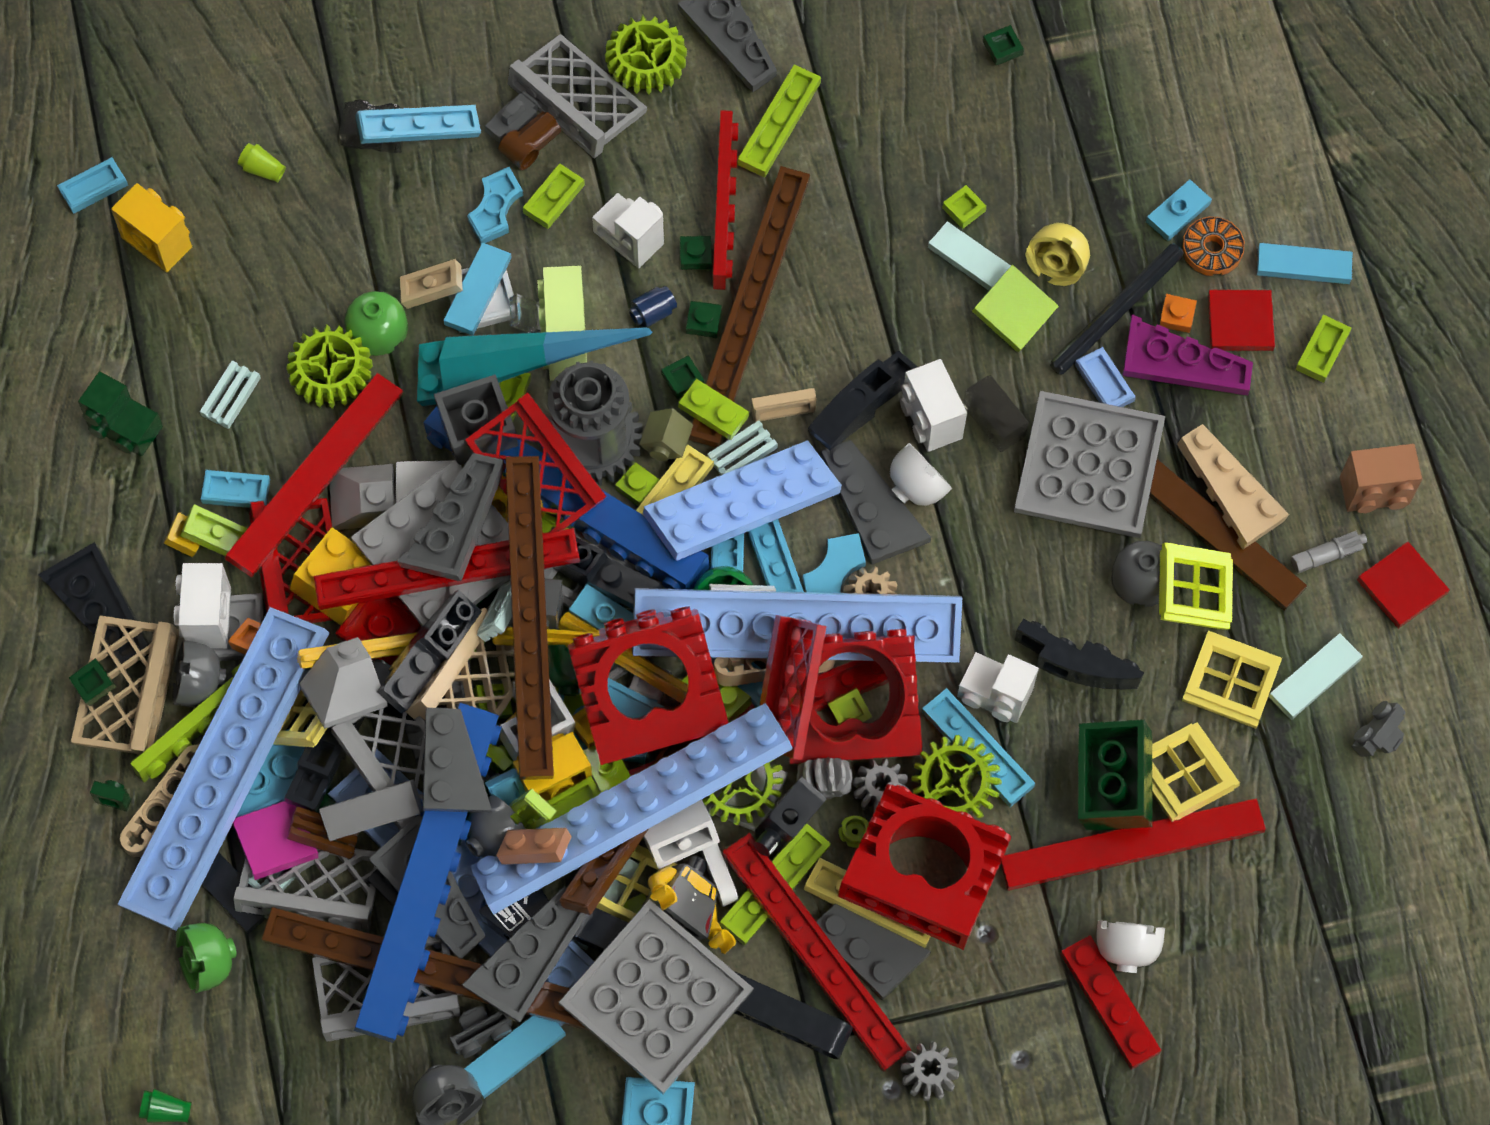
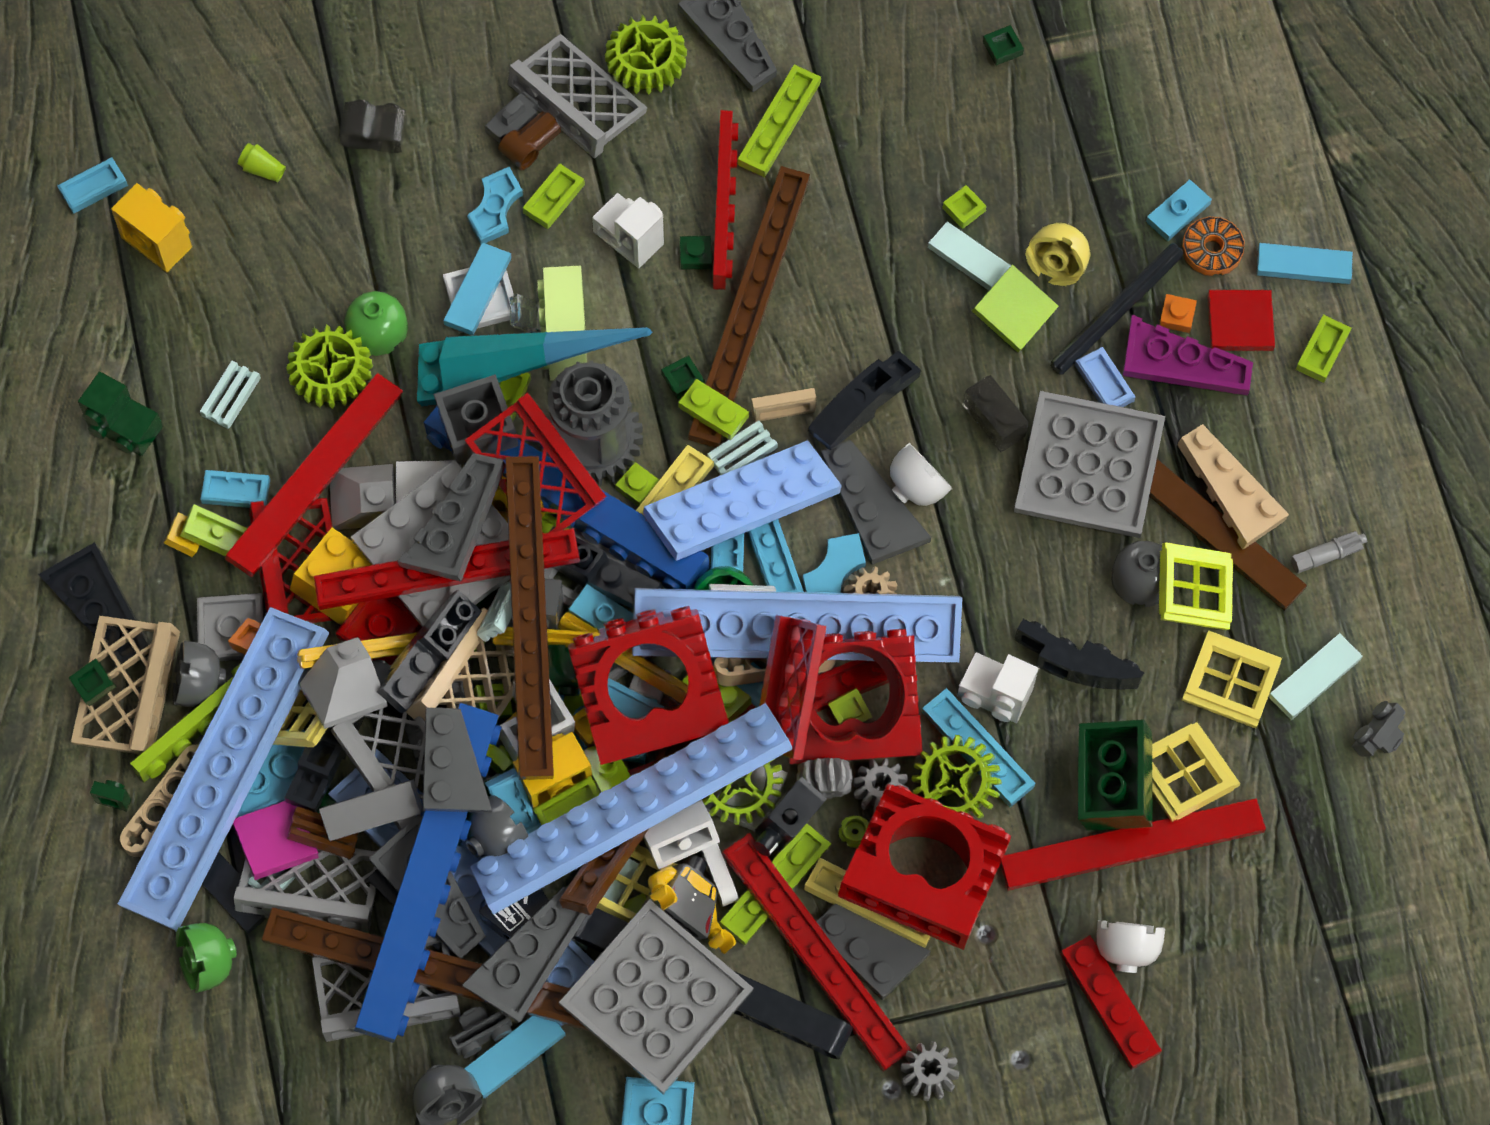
(162, 1107): green cone -> none
(203, 604): white brick -> none
(418, 124): medium azure tile -> none
(431, 283): tan plate -> none
(531, 810): lime plate -> none
(534, 846): nougat plate -> none
(652, 306): dark blue brick -> none
(666, 434): olive brick -> none
(703, 319): dark green plate -> none
(933, 405): white brick -> none
(1380, 478): nougat brick -> none
(1403, 585): red tile -> none

